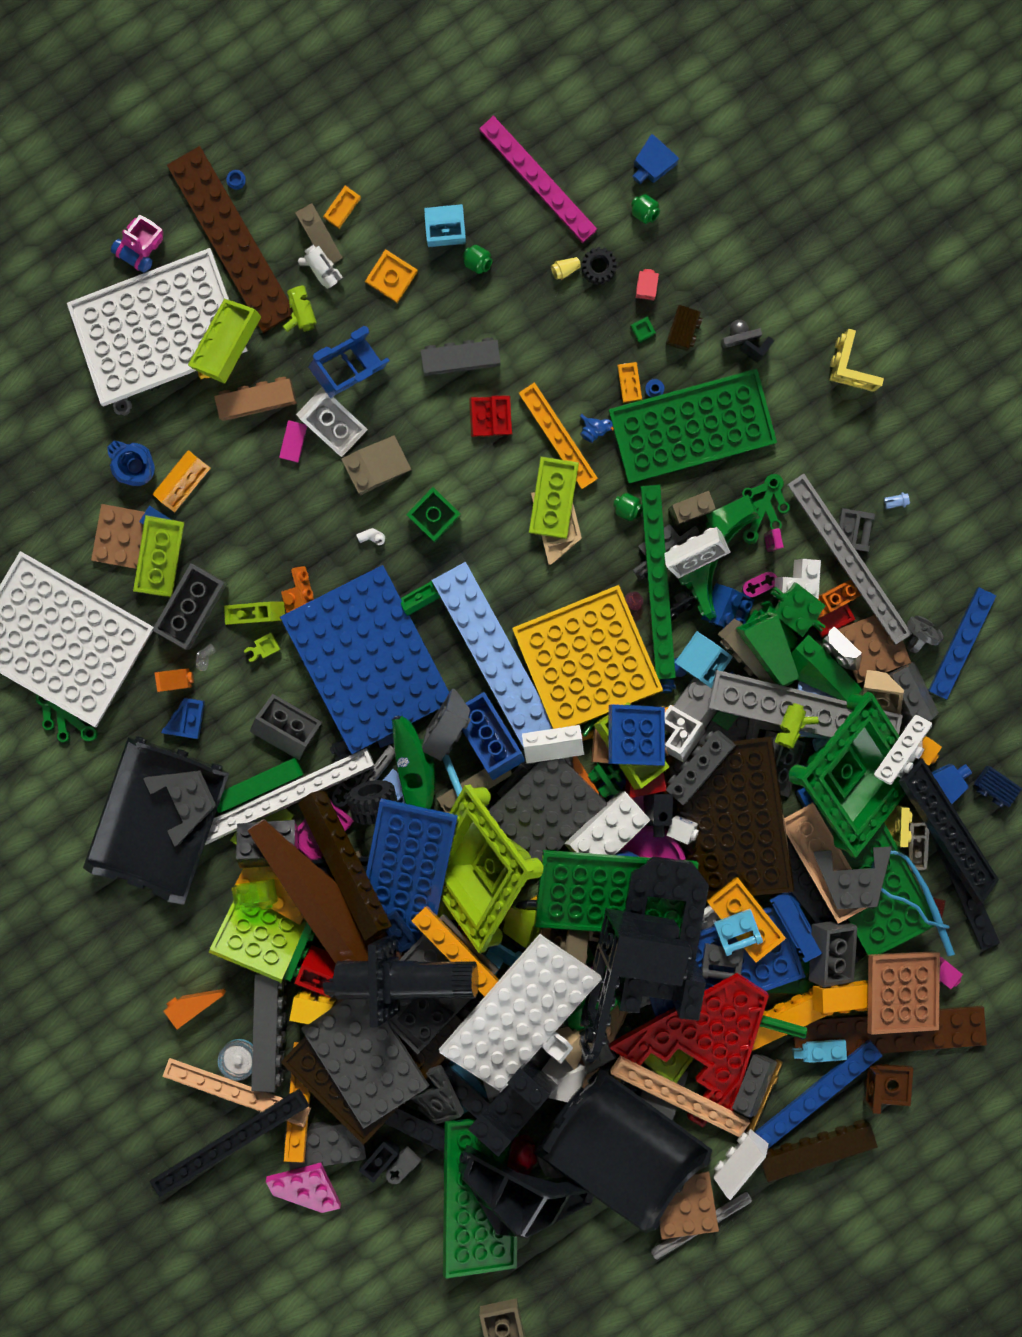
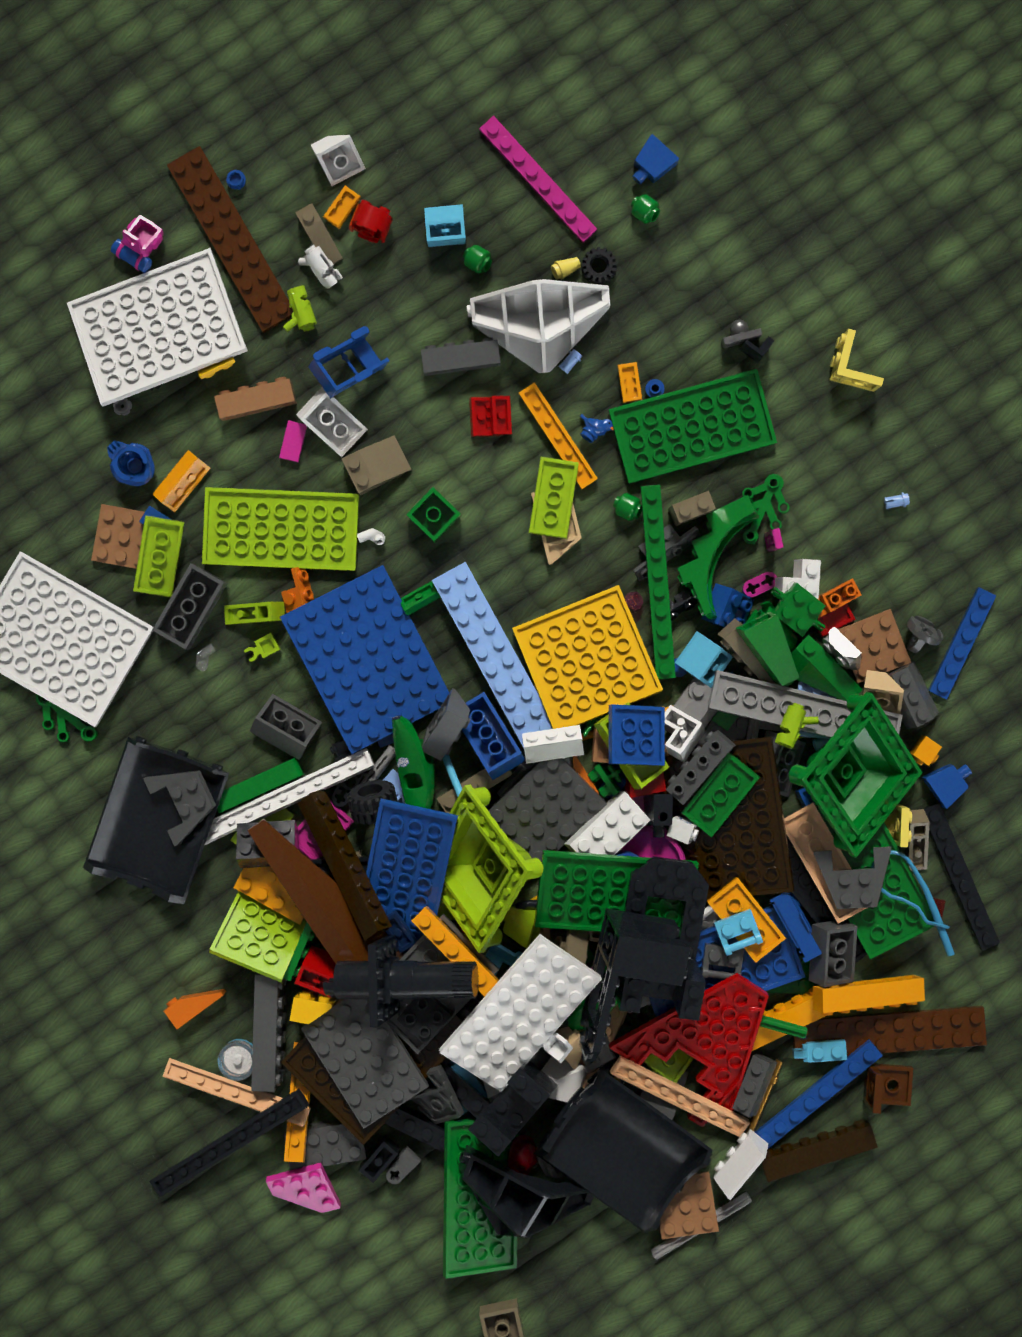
(174, 680): orange slope -> none
(186, 720): blue wing -> none
(224, 340): lime slope -> none
(254, 894): clear neon green brick -> none
(280, 529): none -> lime plate
(338, 157): none -> white slope
(371, 222): none -> red brick
(391, 276): light orange tile -> none
(540, 318): none -> white panel
(570, 361): none -> light blue pin
(643, 329): green tile -> none
(647, 284): coral brick -> none
(667, 685): blue plate -> none
(683, 328): dark brown brick -> none
(696, 552): white slope -> none
(720, 794): none -> green plate
(849, 523): dark grey plate -> none
(849, 559): light grey plate -> none
(903, 992): nougat plate -> none
(904, 751): white bracket -> none
(948, 974): dark pink brick -> none
(949, 831): black plate -> none
(997, 786): dark blue brick -> none

